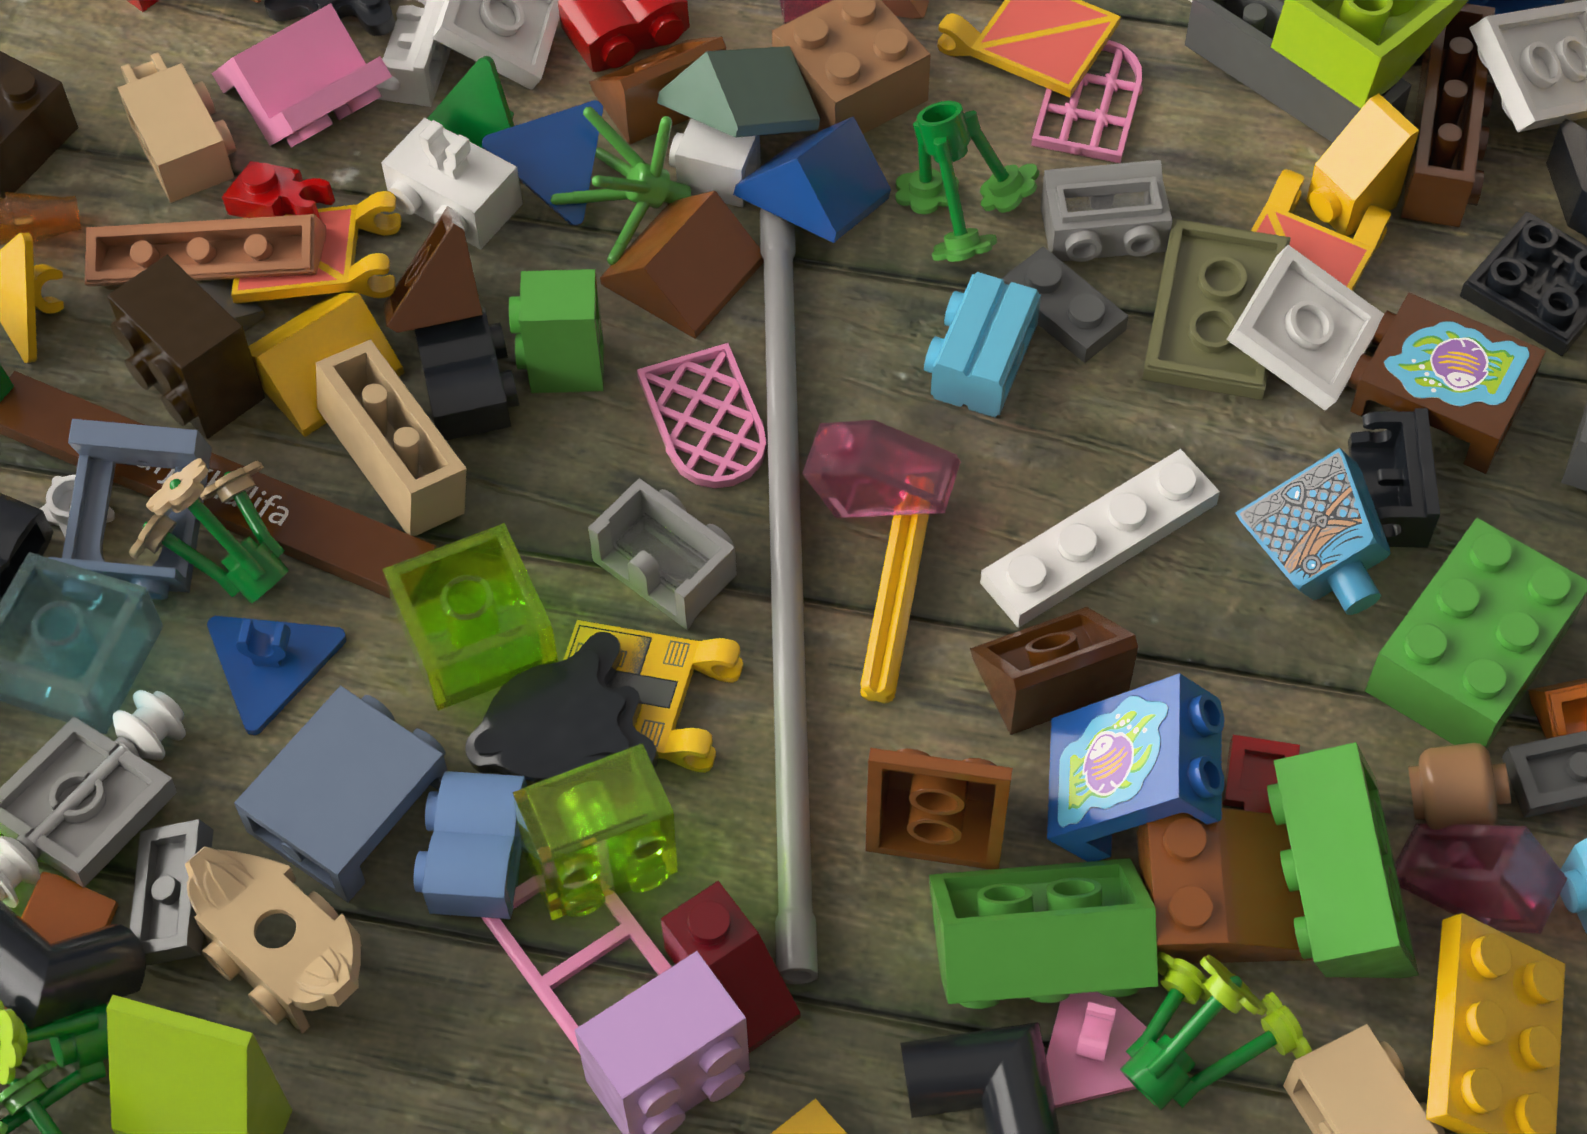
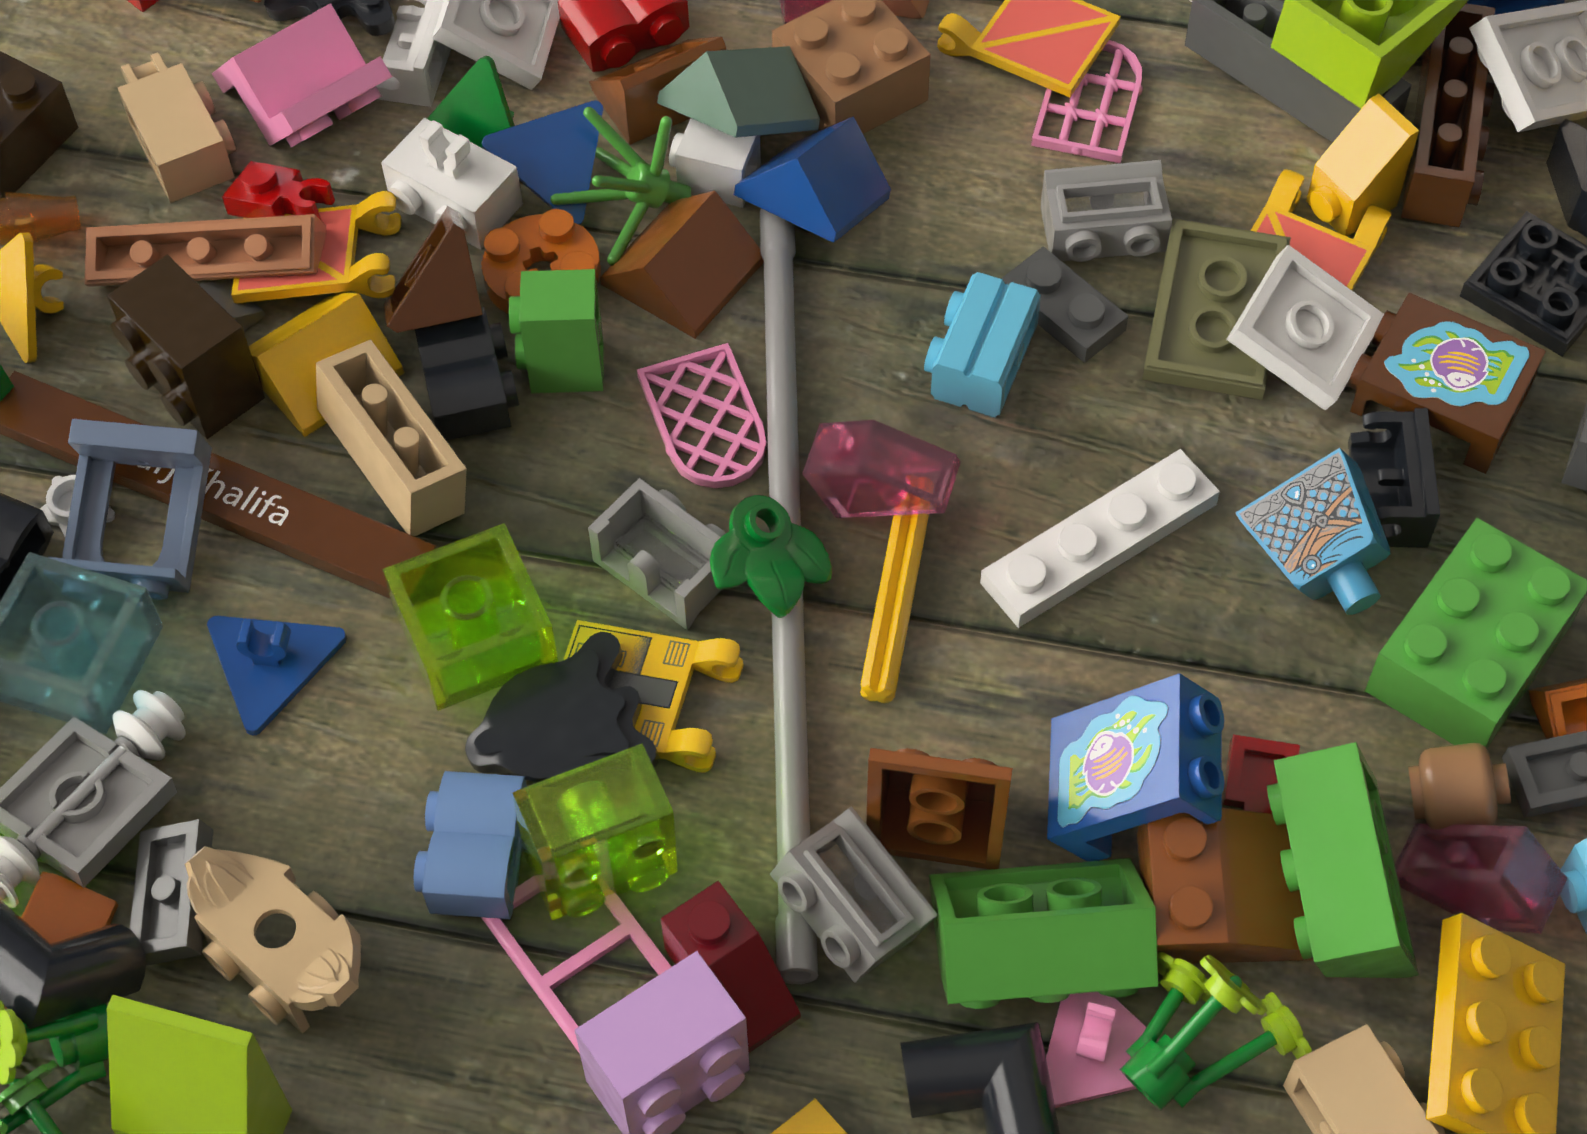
(250, 566): plant -> none
(340, 789): sand blue panel -> none
(534, 239): none -> orange plate
(770, 562): none -> green plate
(852, 894): none -> light grey window
(945, 133): plant -> none
(1056, 667): reddish brown slope -> none

